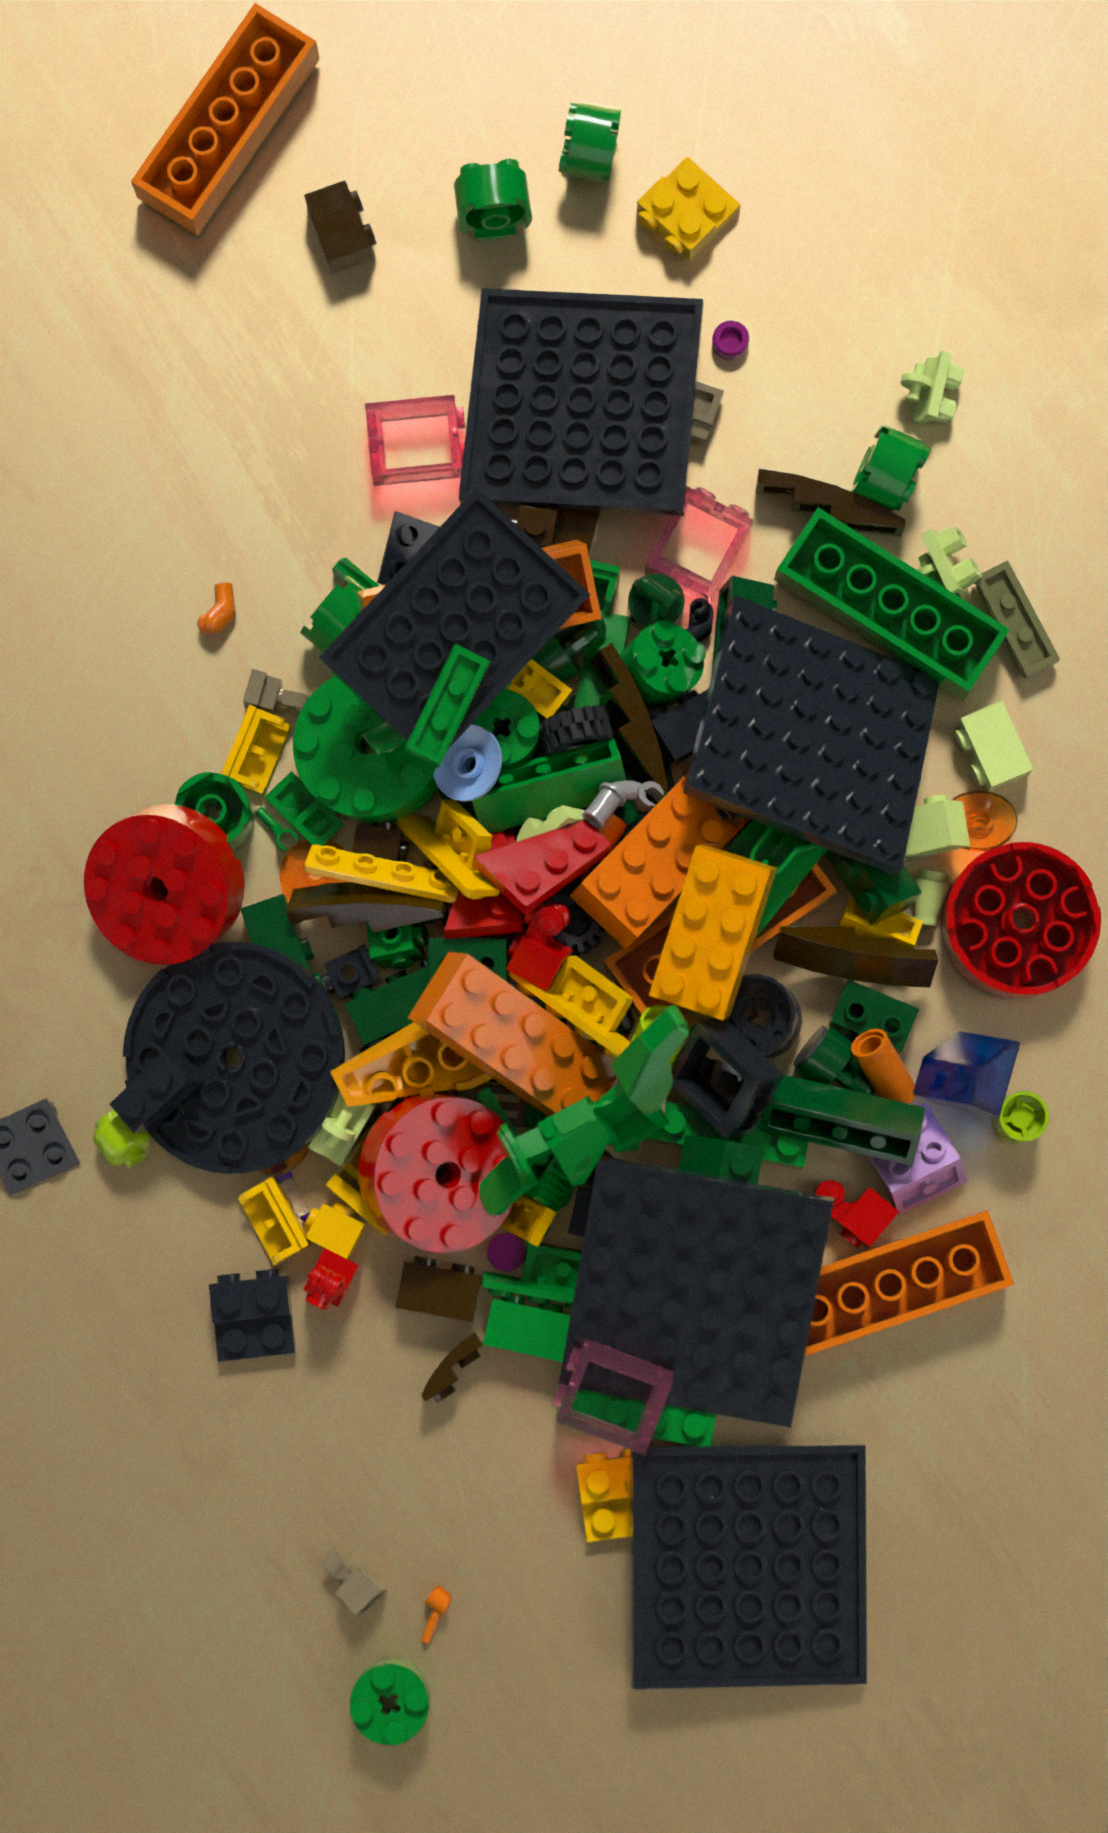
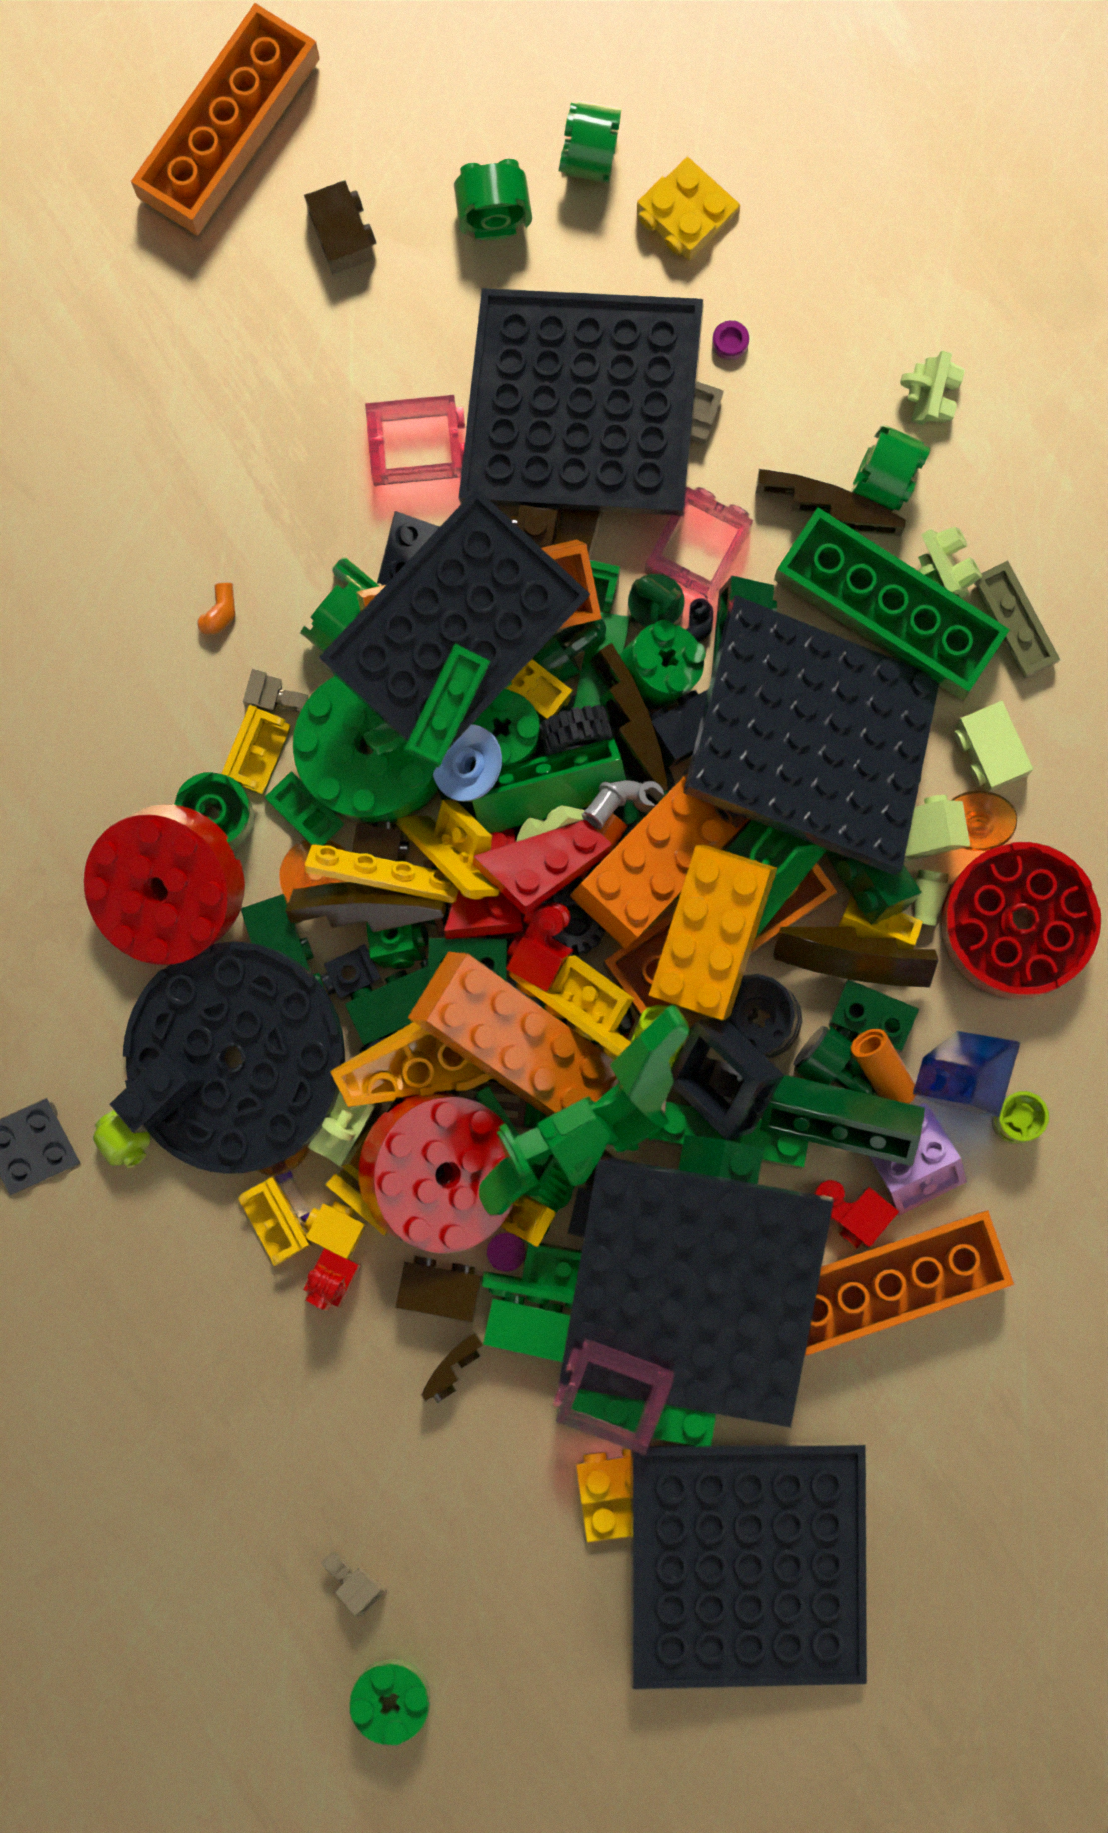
(252, 1316): black plate -> none
(275, 827): green hand -> none
(439, 1602): orange hand -> none

